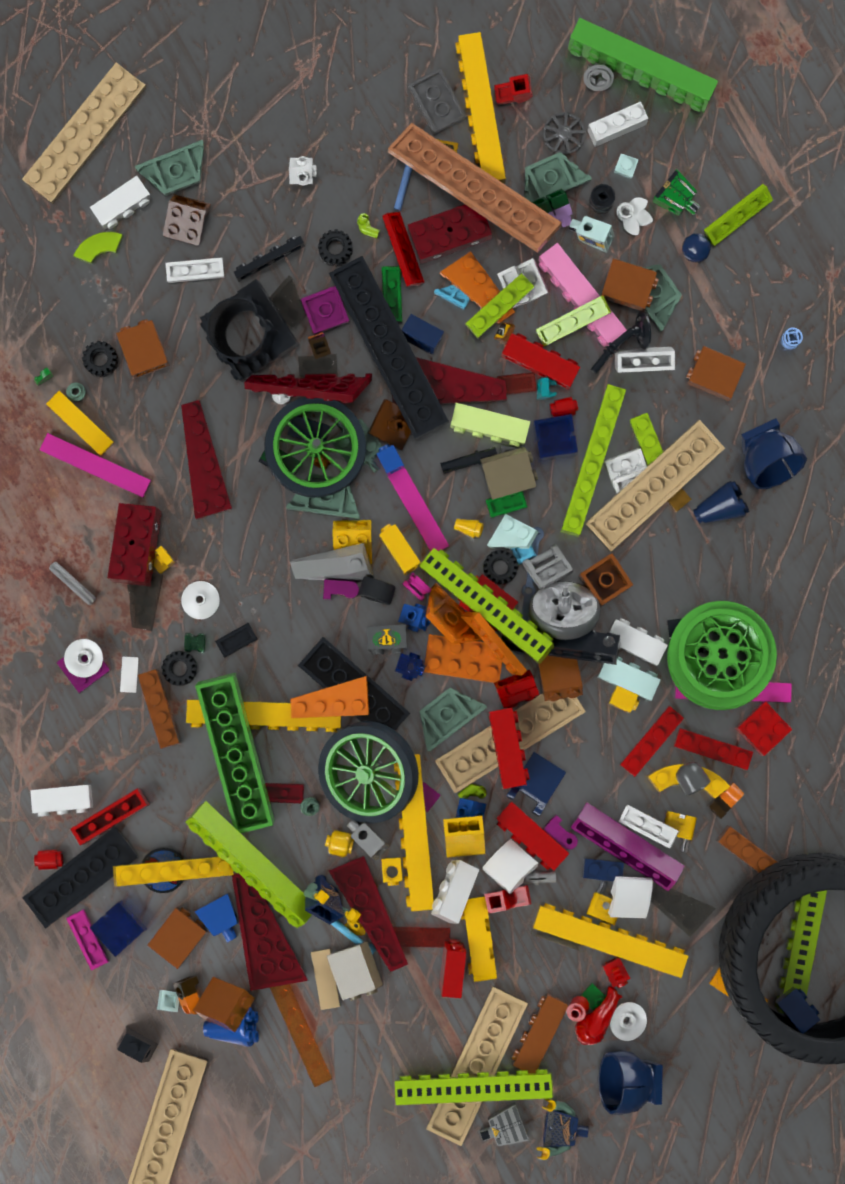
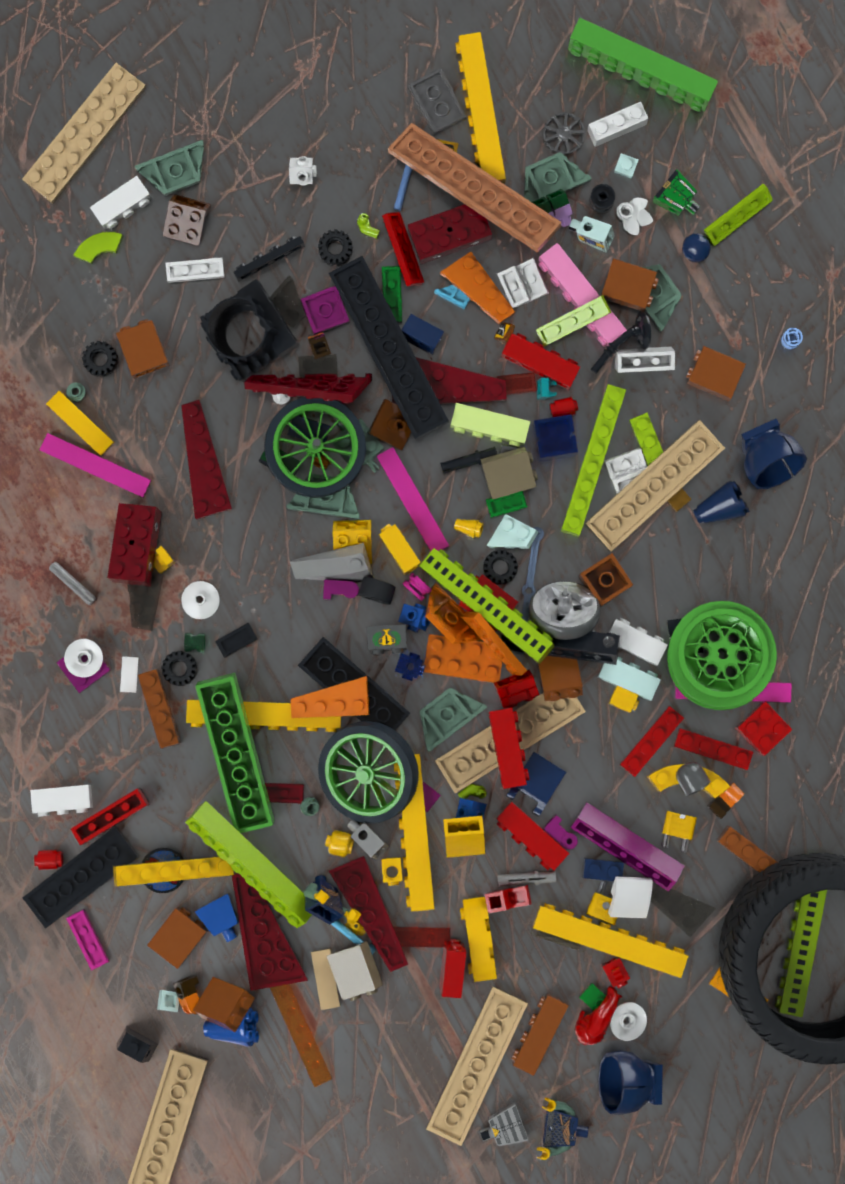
(45, 375): green tile -> none
(117, 928): clear blue piece -> none
(389, 459): blue brick -> none
(454, 891): white brick -> none
(474, 1088): lime brick -> none
(499, 305): lime plate -> none
(510, 866): white slope -> none
(516, 90): red brick -> none
(523, 554): medium azure tile -> none
(550, 572): light grey plate -> none
(577, 1008): red brick -> none
(603, 82): light grey gear -> none
(648, 826): white plate -> none
(798, 1010): dark blue brick -> none

